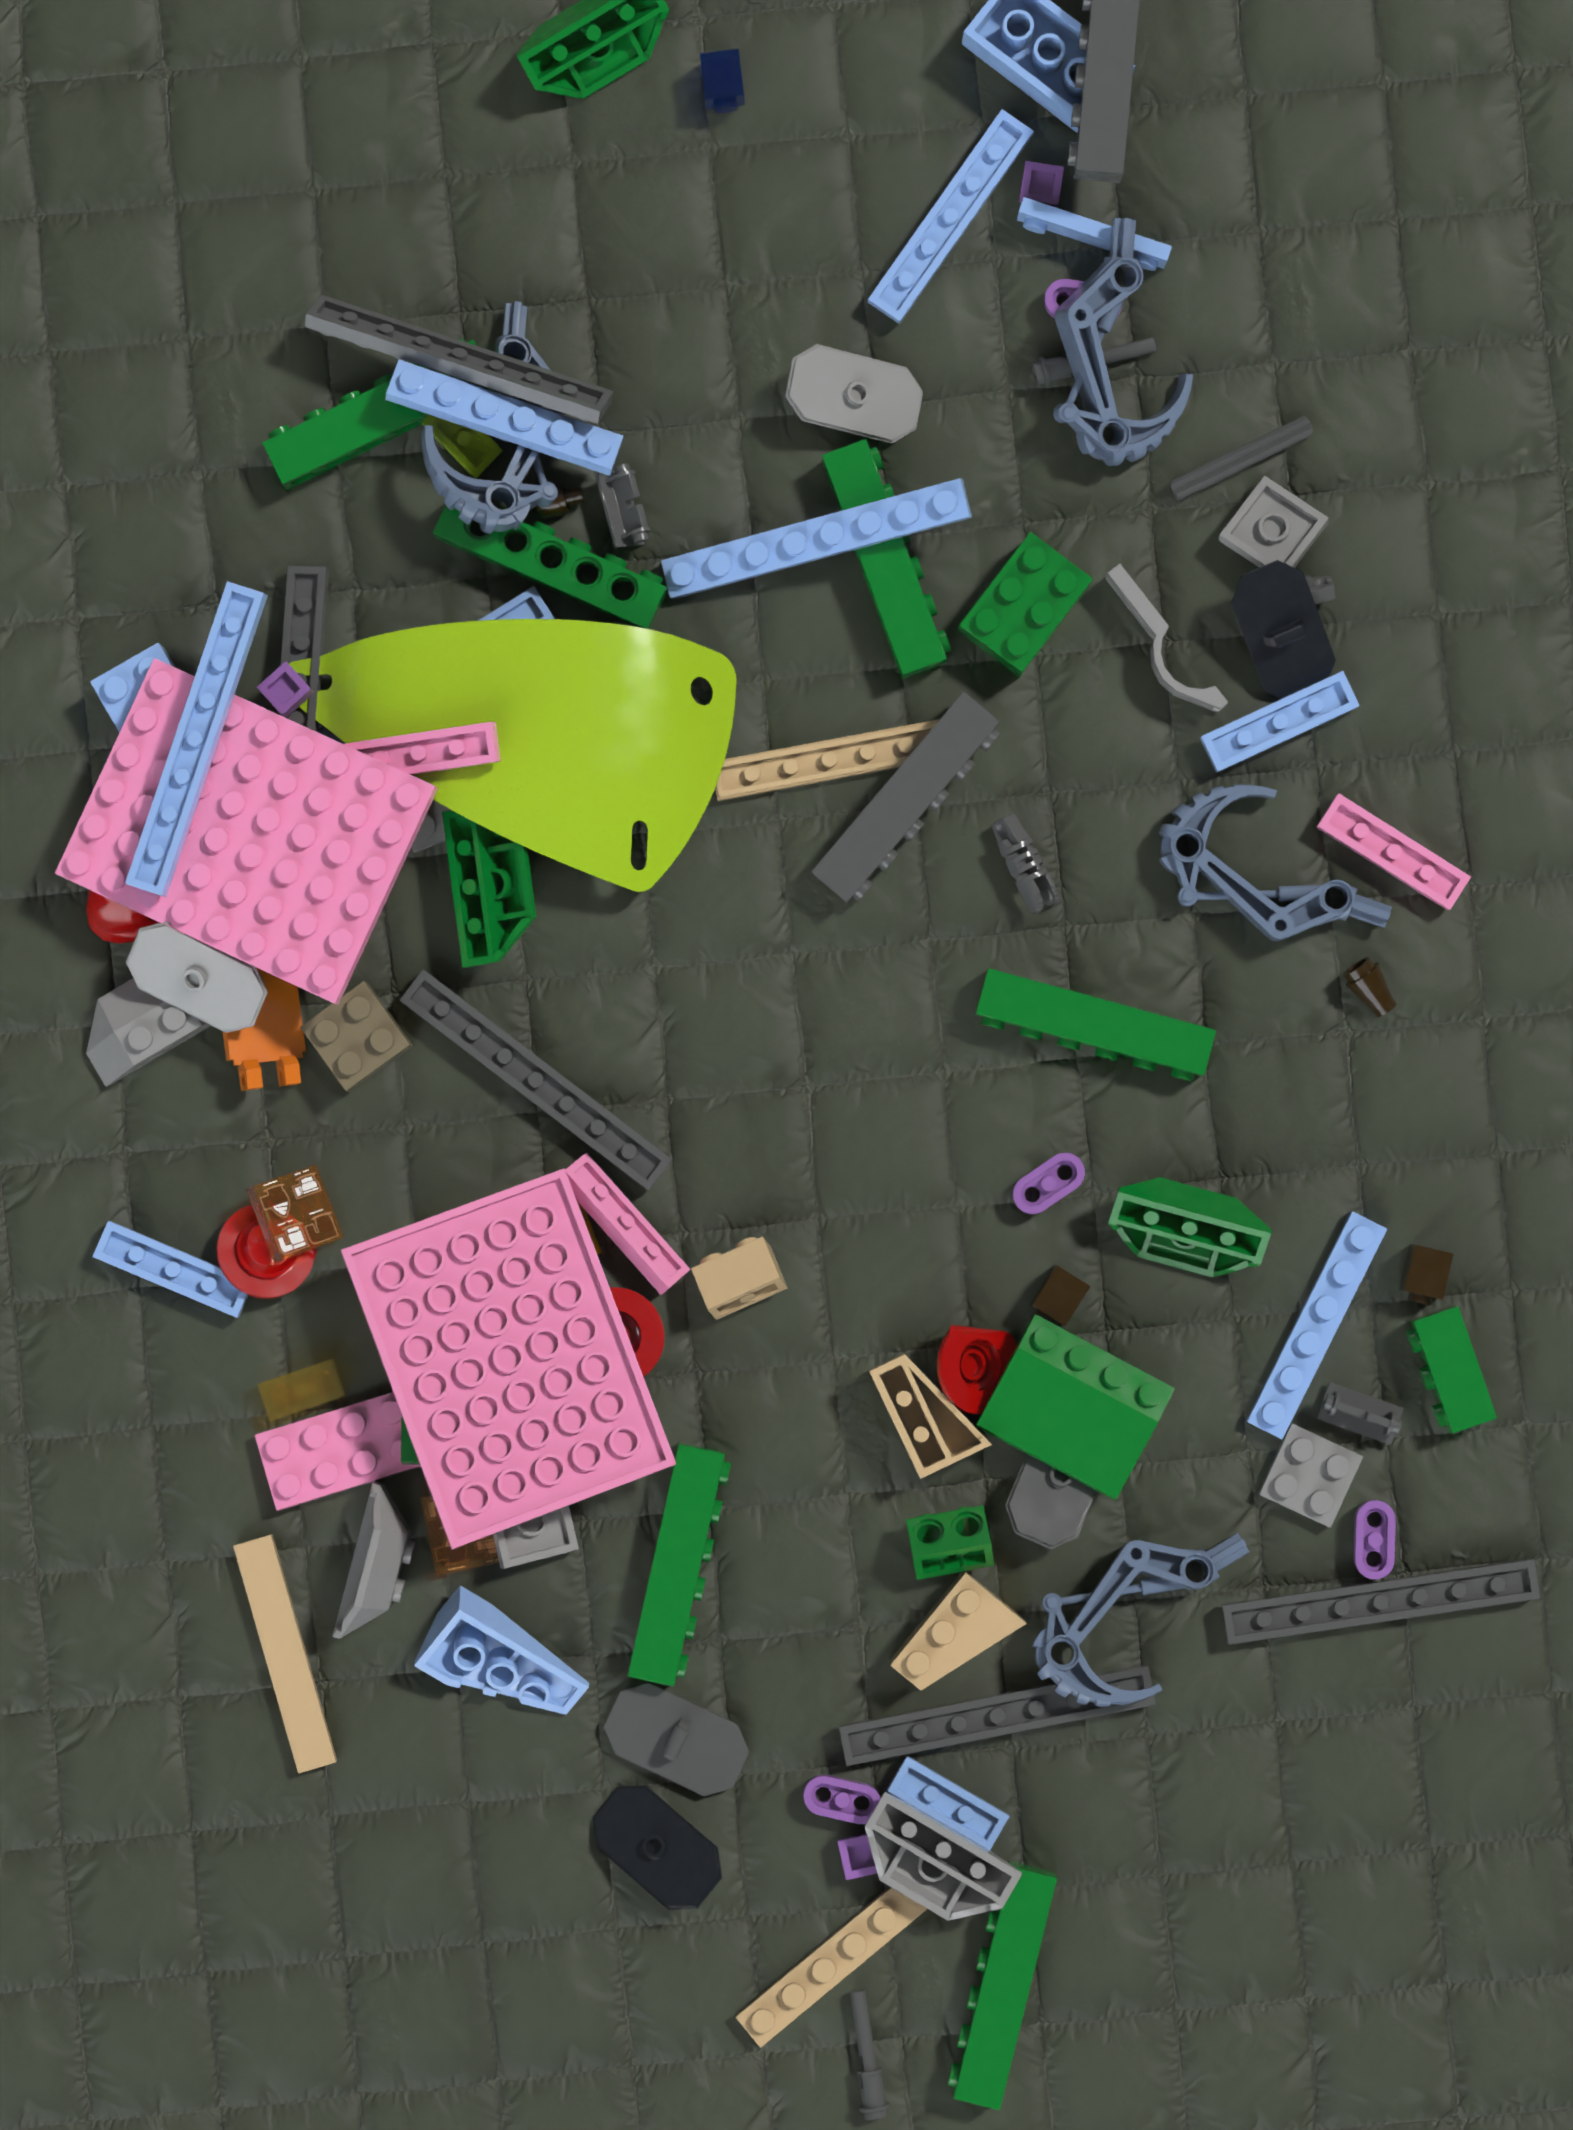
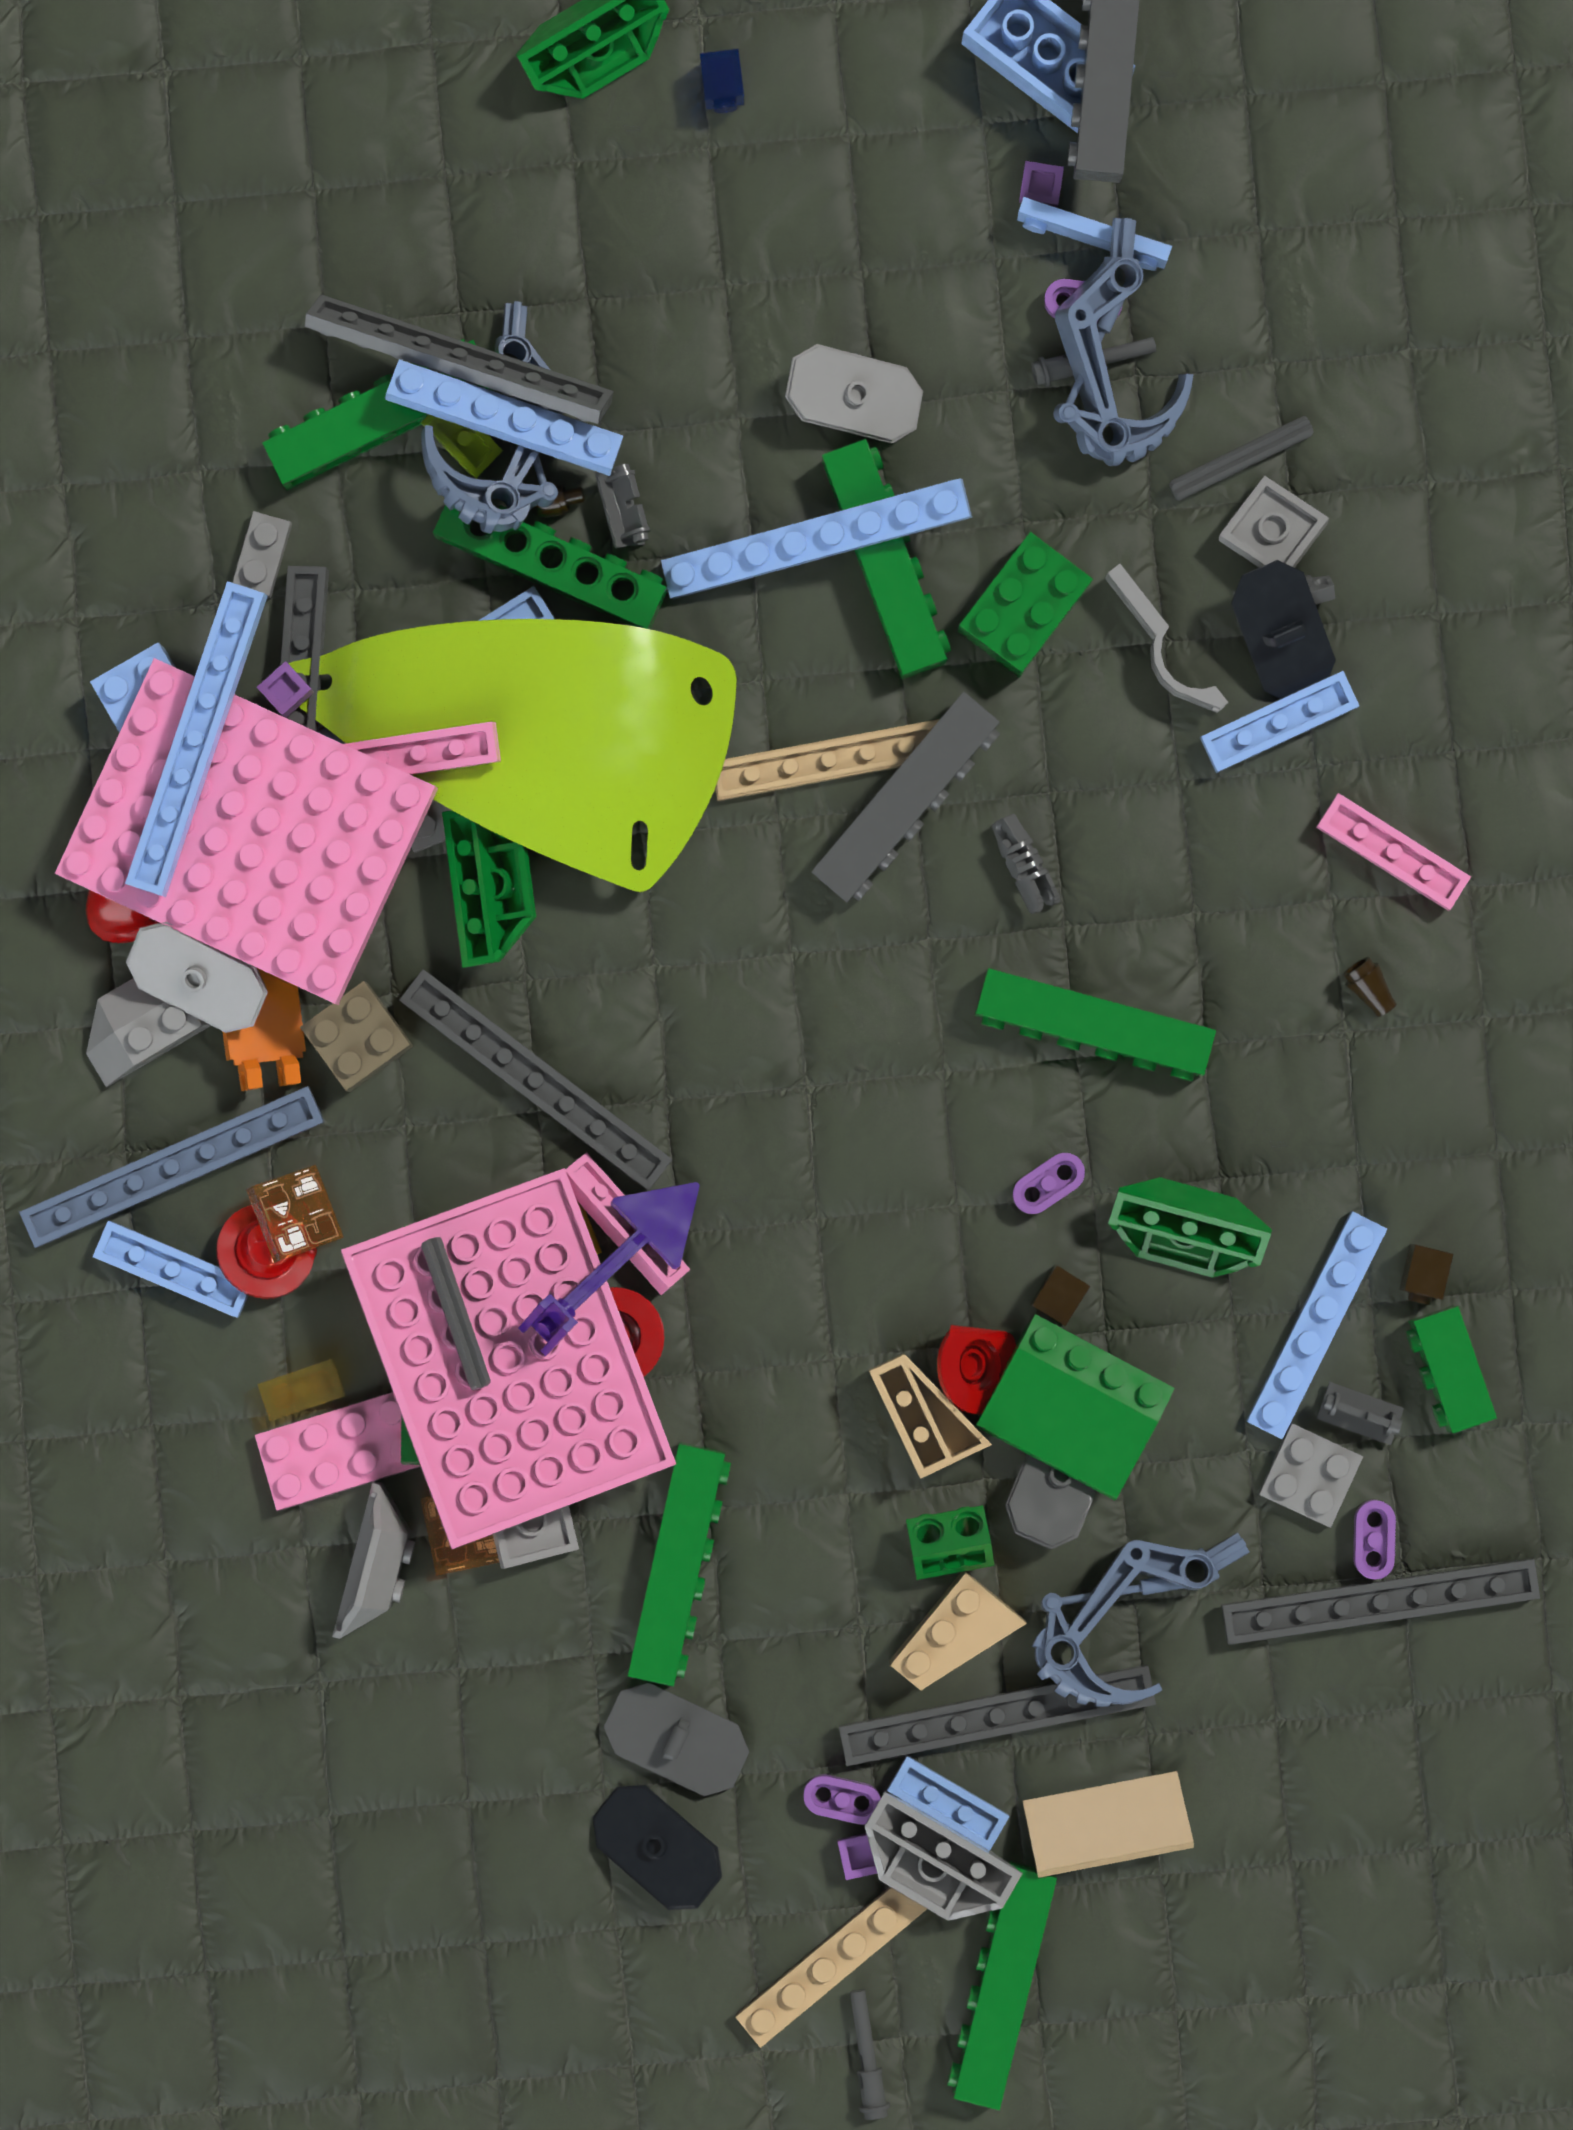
(172, 1167): none -> sand blue plate
(262, 553): none -> light grey plate
(285, 1653): tan tile -> none
(455, 1313): none -> dark grey axle
(486, 1650): light blue wedge -> none
(659, 1220): none -> dark purple piece
(738, 1277): tan brick -> none
(950, 216): light blue plate -> none
(1108, 1824): none -> tan tile
(1273, 921): sand blue piece -> none

